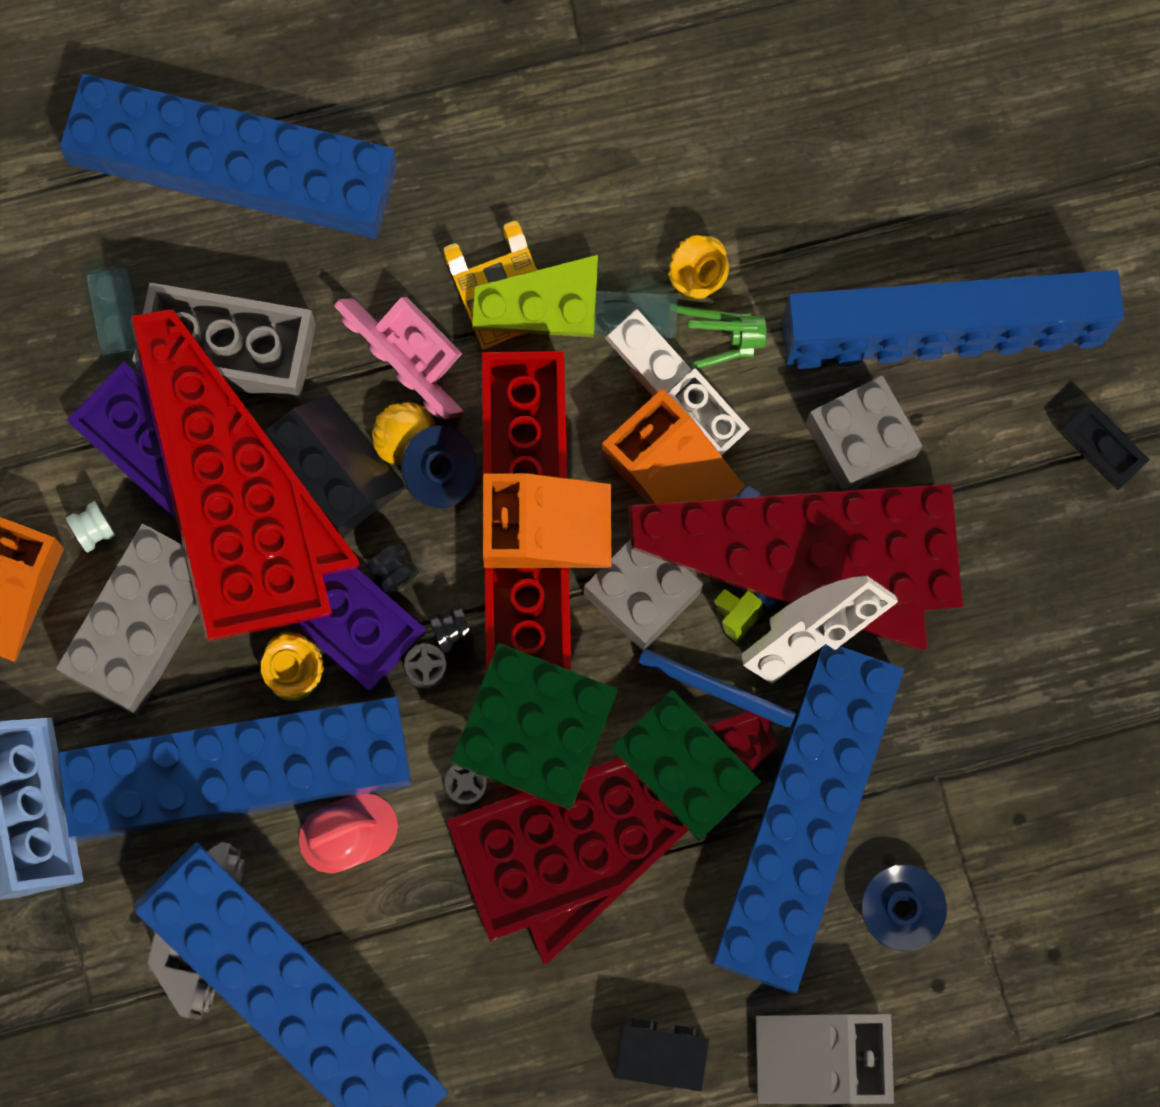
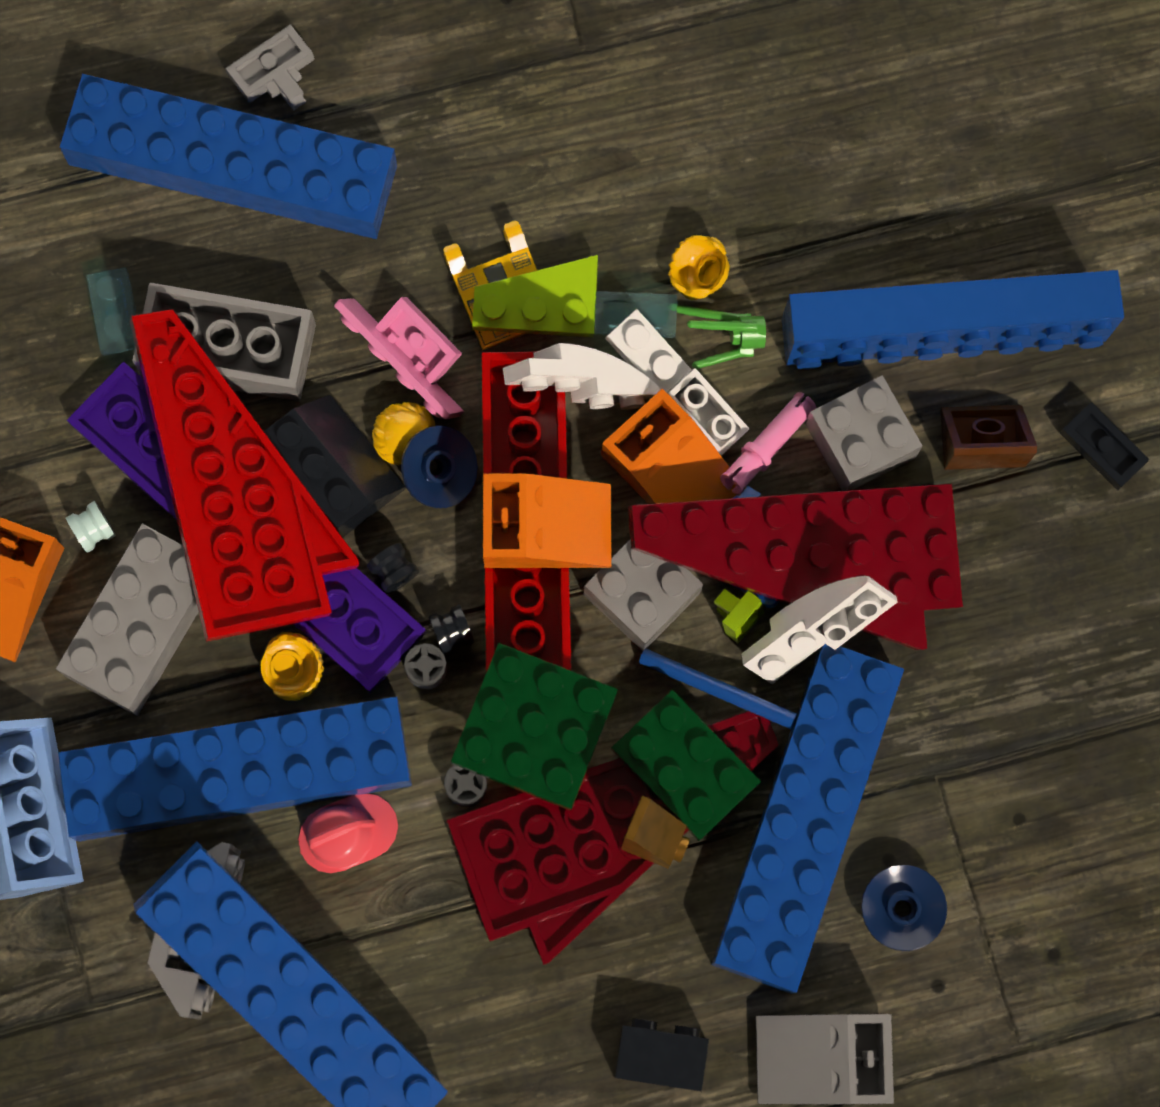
(273, 68): none -> light grey hinge
(586, 373): none -> white slope
(655, 835): none -> pearl gold slope
(757, 454): none -> bright pink pin
(986, 437): none -> reddish brown slope

